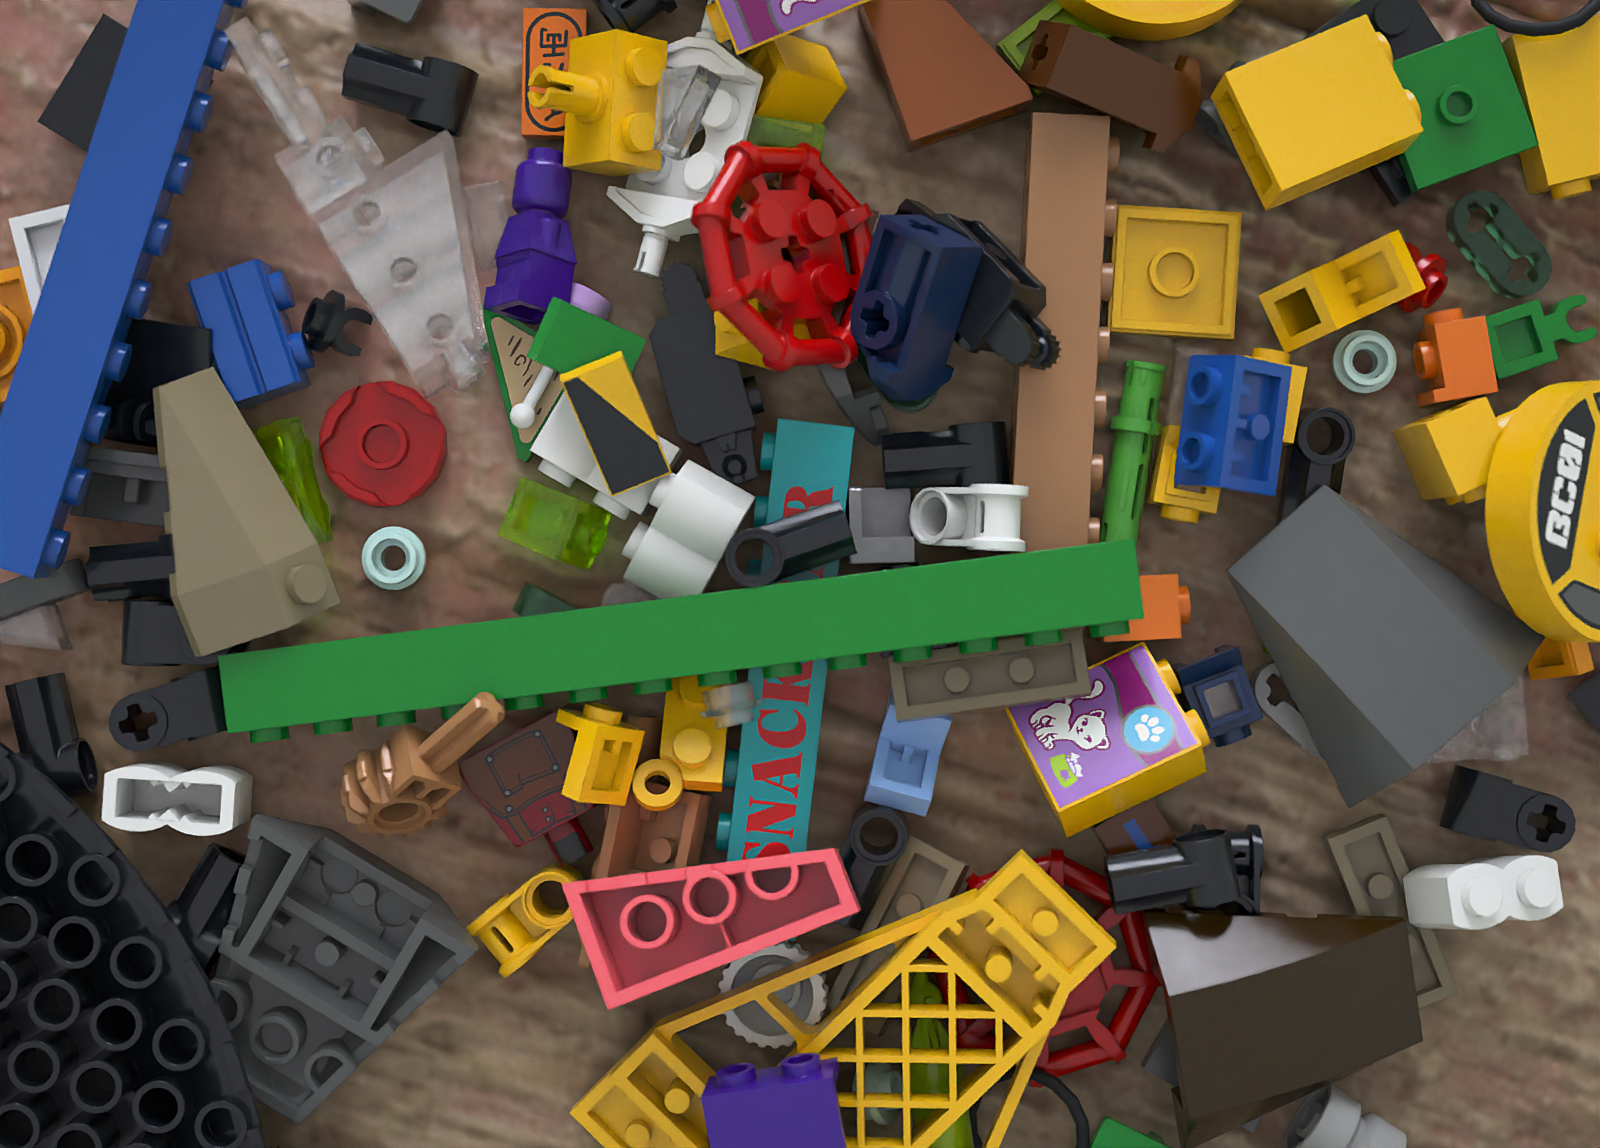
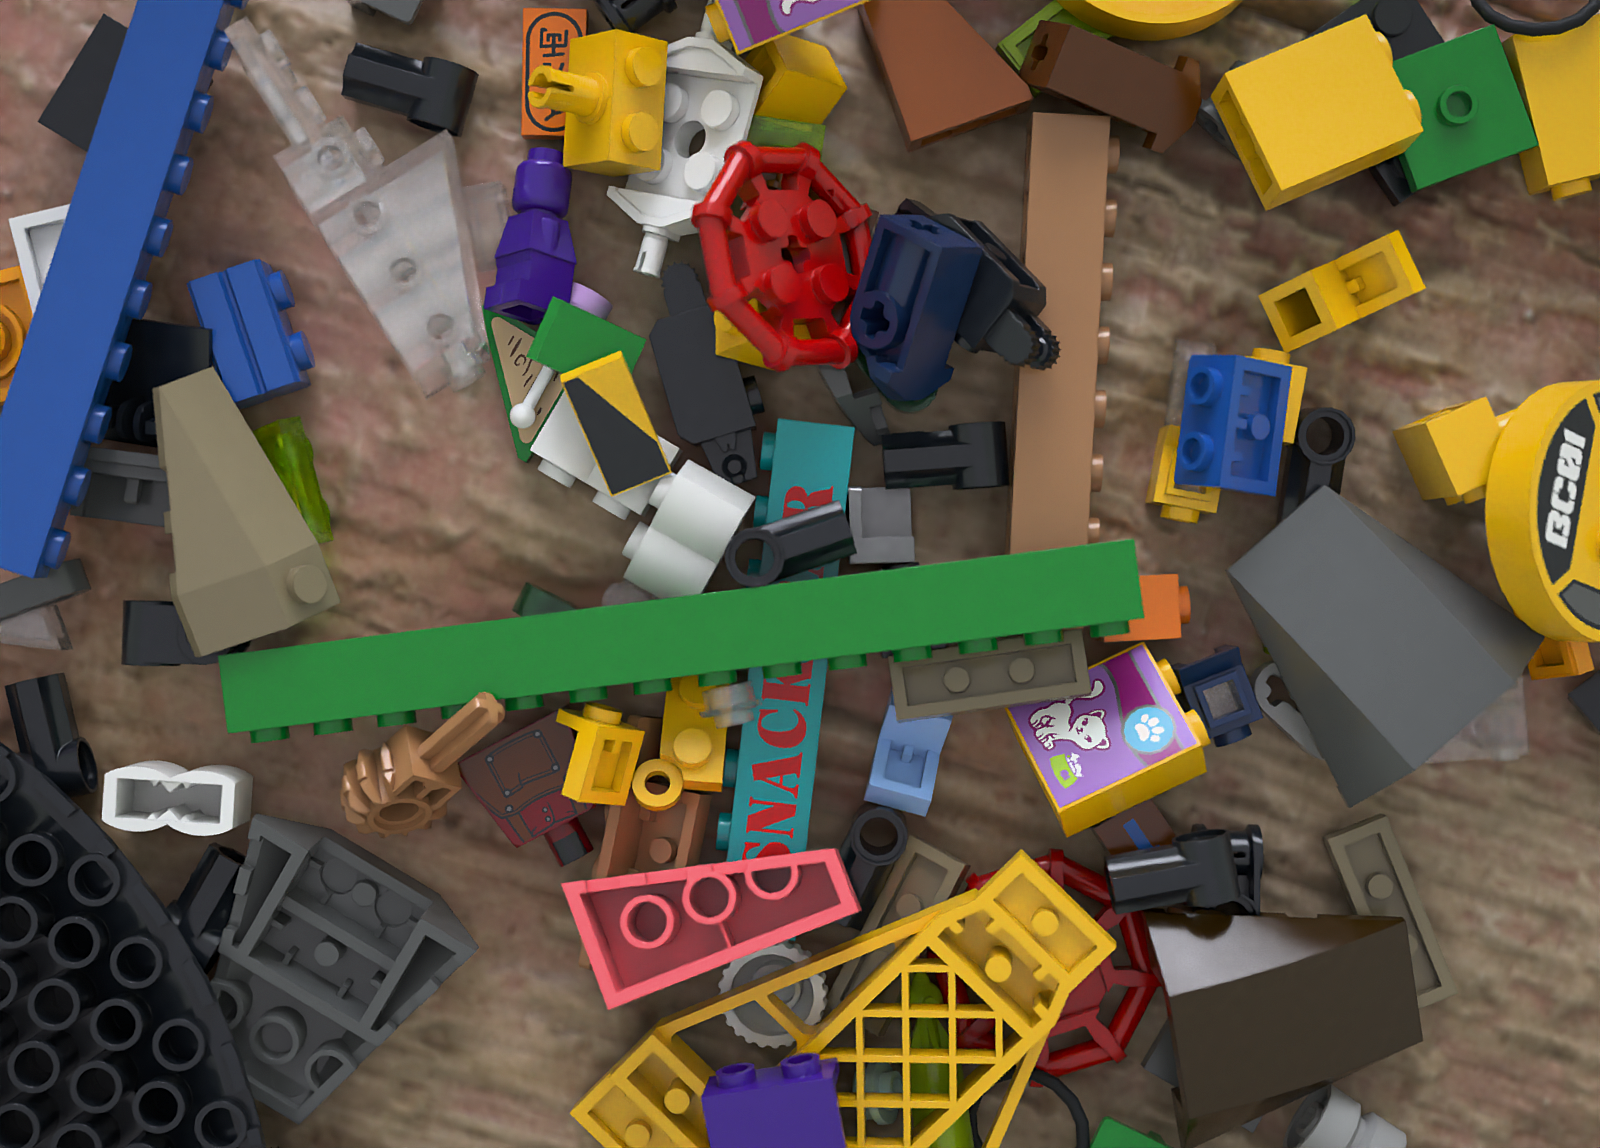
(131, 570): black piece -> none
(184, 710): black piece -> none
(326, 320): black plate -> none
(374, 562): light aqua plate -> none
(383, 444): red tile -> none
(521, 922): yellow piece -> none
(555, 524): clear neon green bracket -> none
(680, 107): clear piece -> none
(970, 517): white piece -> none
(1132, 450): bright green pin -> none
(1174, 273): yellow tile -> none
(1382, 356): light aqua plate -> none
(1432, 274): red plate -> none
(1453, 358): orange brick -> none
(1483, 892): white brick -> none
(1499, 810): black piece -> none
(1509, 234): clear green beam -> none
(1525, 337): green plate -> none

